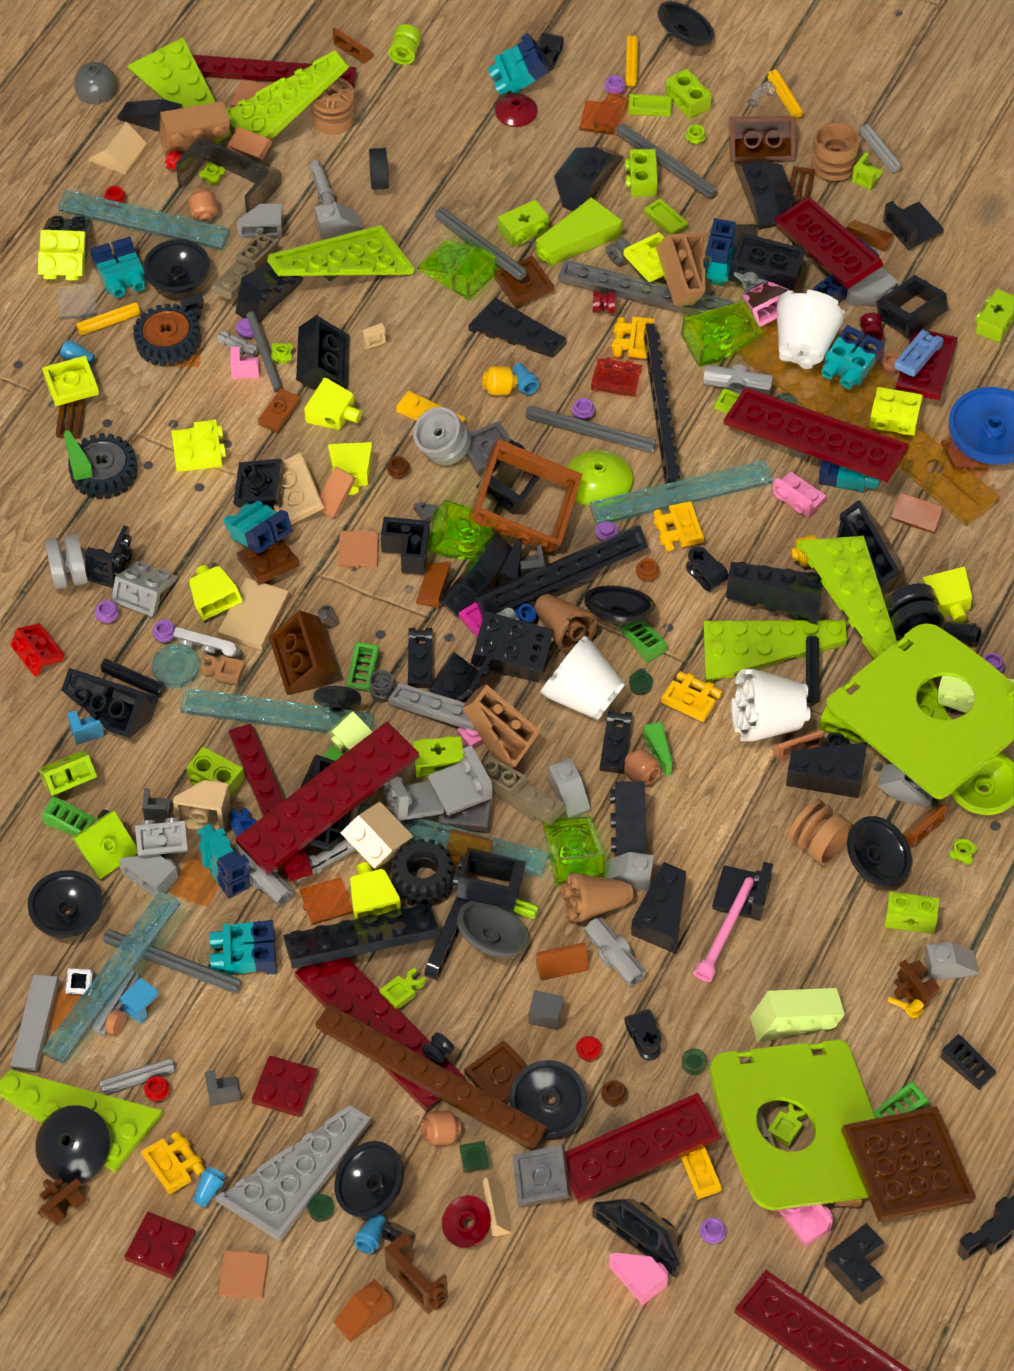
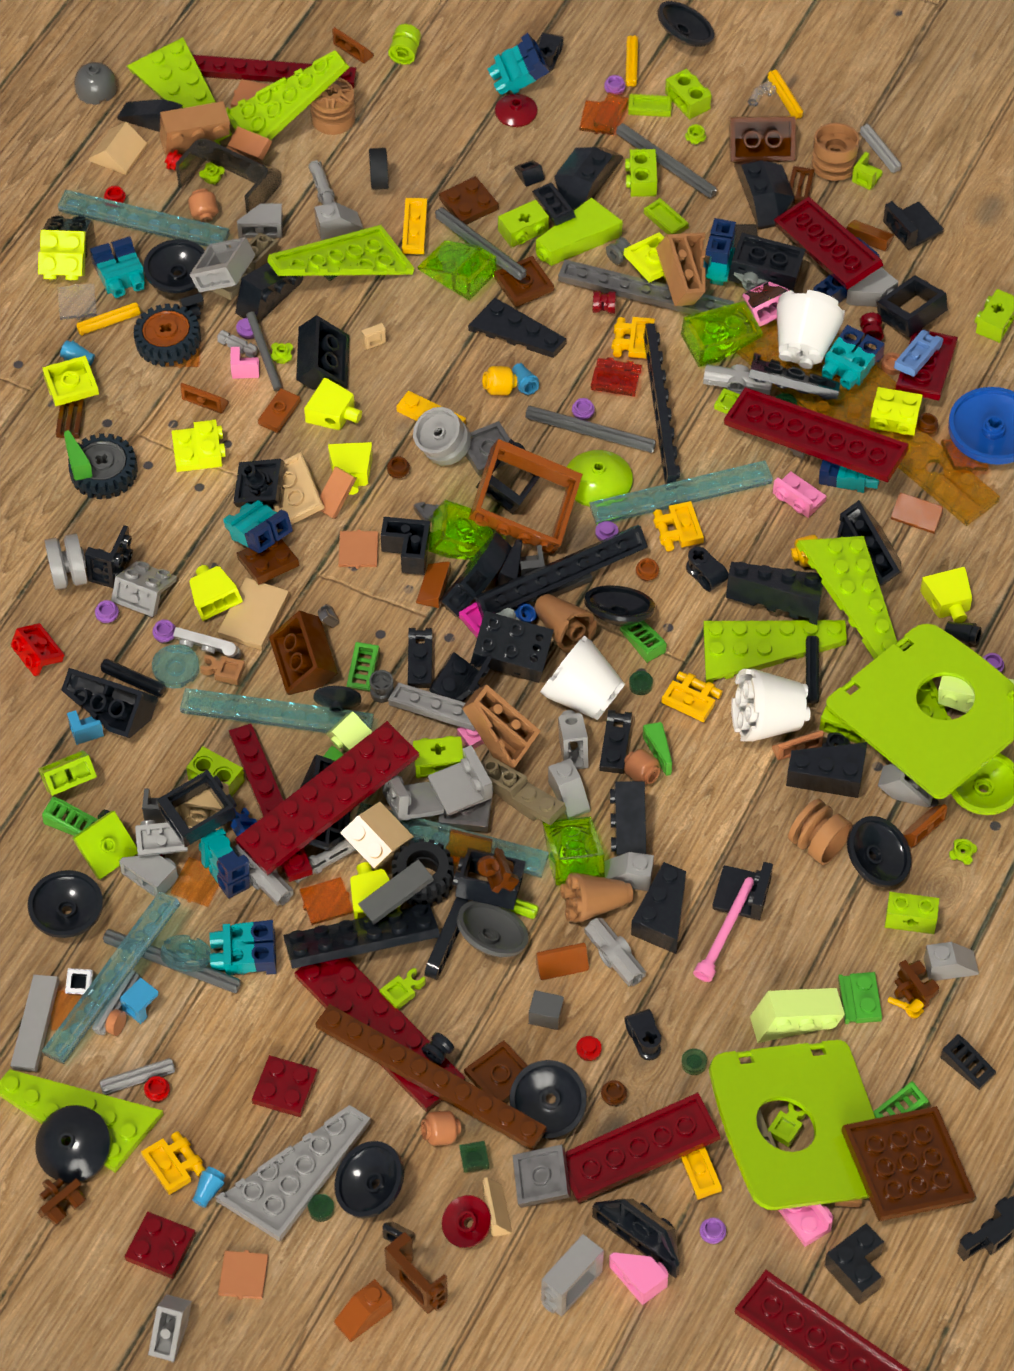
(169, 1327): none -> light grey slope
(185, 954): none -> clear light blue tile
(189, 790): none -> black window
(203, 398): none -> dark orange slope
(222, 265): none -> light grey window
(222, 1090): dark grey panel -> none
(369, 1235): dark azure cone -> none
(396, 892): none -> dark grey tile
(414, 226): none -> yellow plate
(469, 200): none -> reddish brown plate
(498, 871): none -> reddish brown hips
(530, 172): none -> black slope
(553, 204): none -> black tile
(571, 729): none -> light grey torso
(571, 1275): none -> light grey window
(794, 378): none -> black wing
(860, 998): none -> bright green plate
(912, 607): black wheel -> none
(927, 423): none -> reddish brown plate

